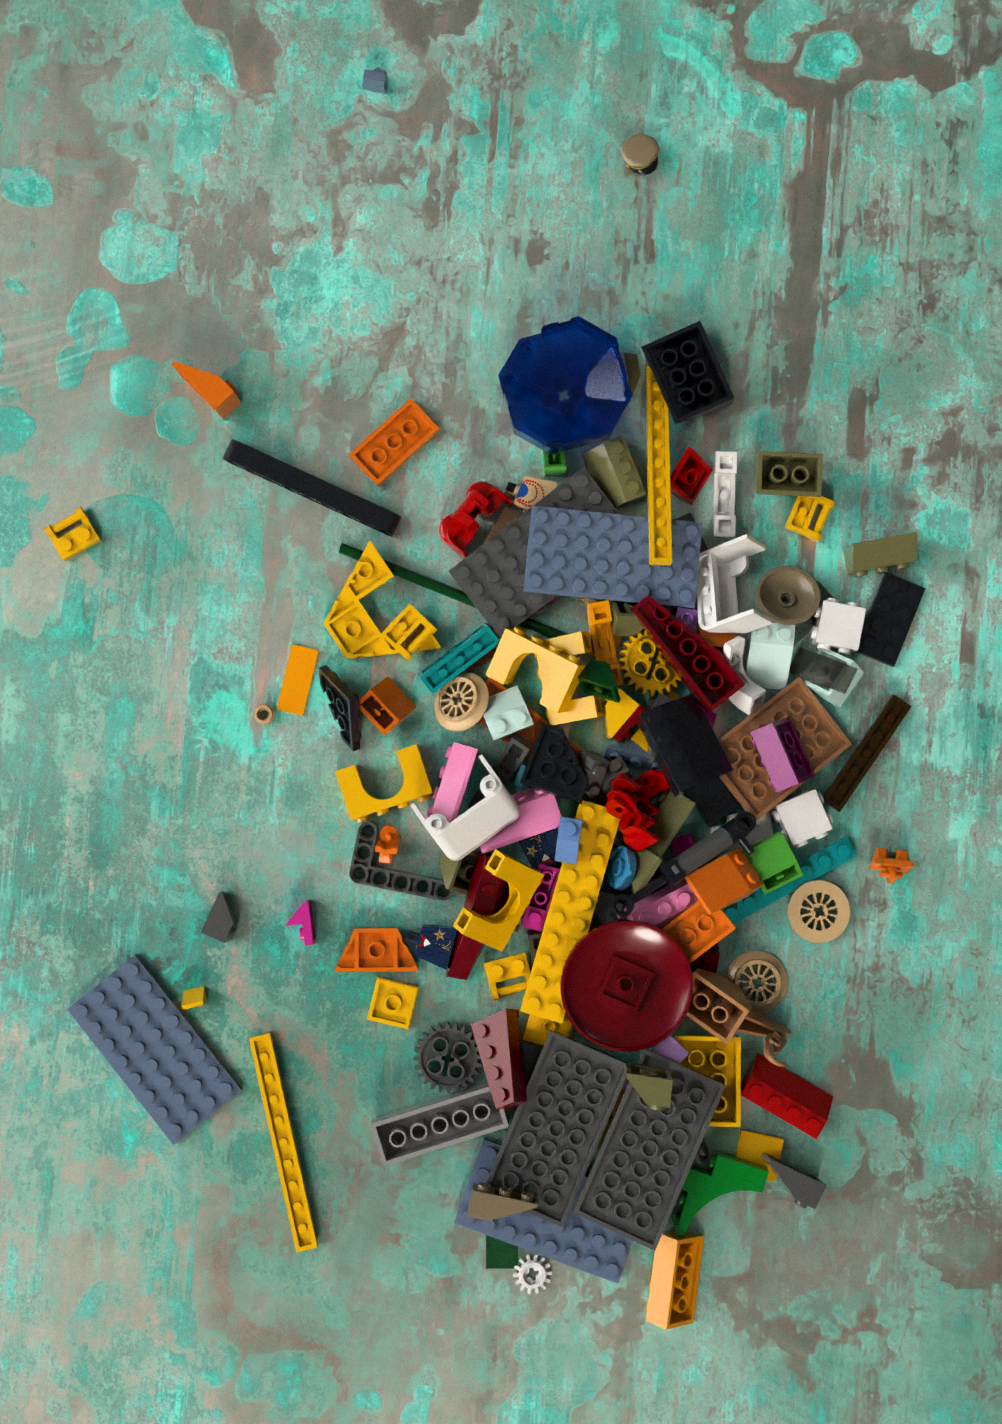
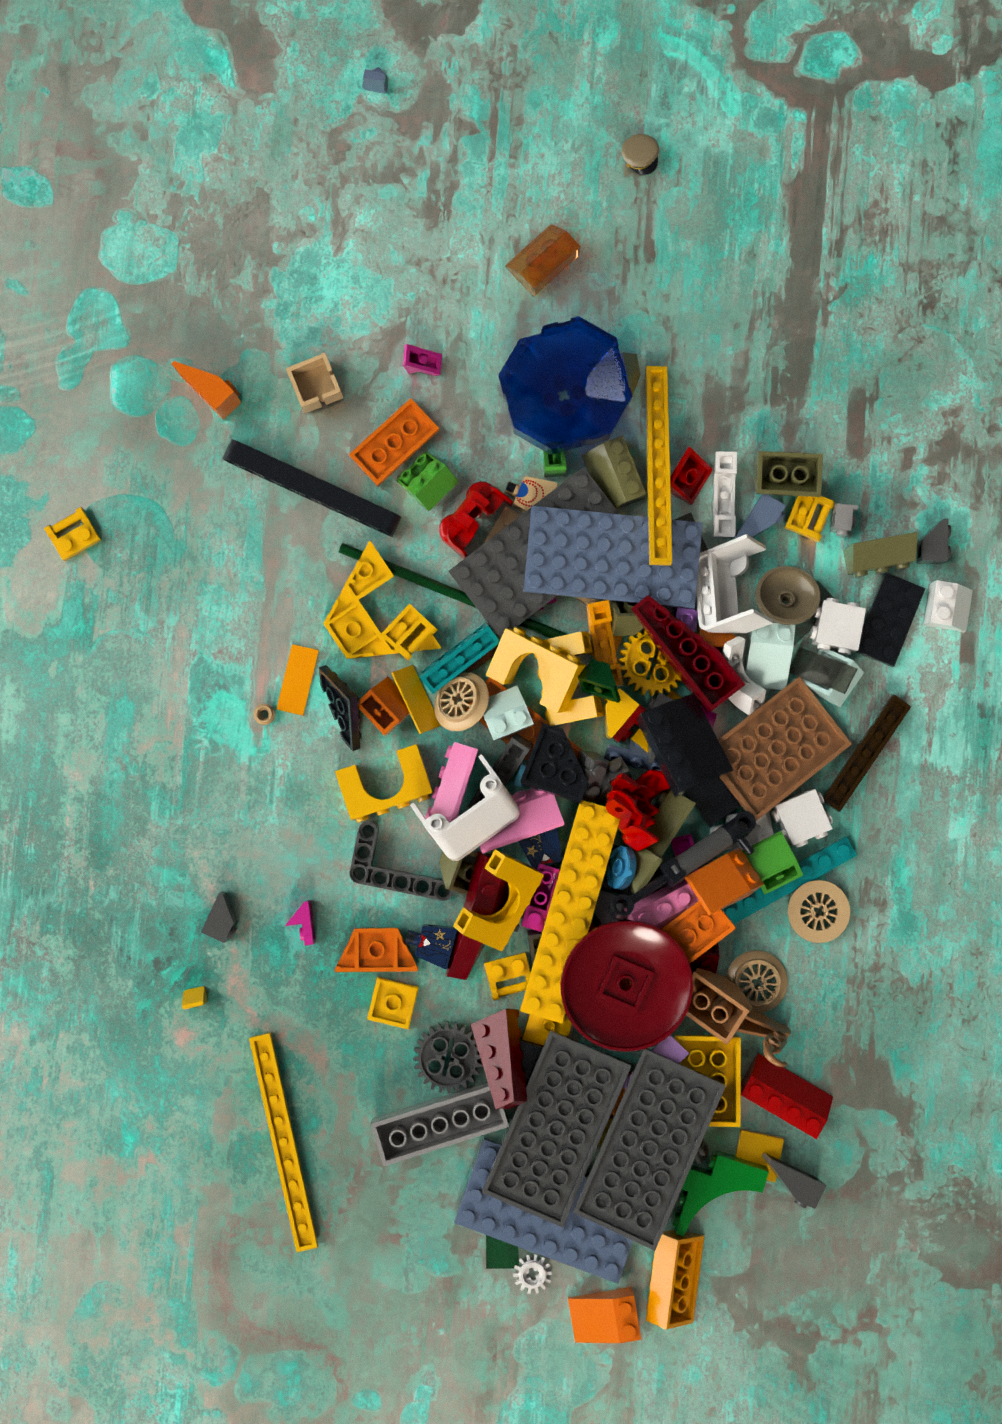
(155, 1049): sand blue plate -> none
(314, 383): none -> tan piece
(388, 843): orange hips -> none
(415, 699): none -> yellow piece
(421, 360): none -> dark pink slope
(427, 480): none -> bright green slope
(494, 1203): dark tan slope -> none
(544, 259): none -> clear orange slope
(568, 840): medium blue slope -> none
(605, 1317): none -> orange slope
(651, 1084): olive slope -> none
(688, 373): black slope -> none
(762, 516): none -> sand blue slope
(782, 754): magenta slope -> none
(842, 519): none -> light grey brick
(888, 867): orange hips -> none
(934, 546): none -> dark grey slope
(948, 606): none -> white slope

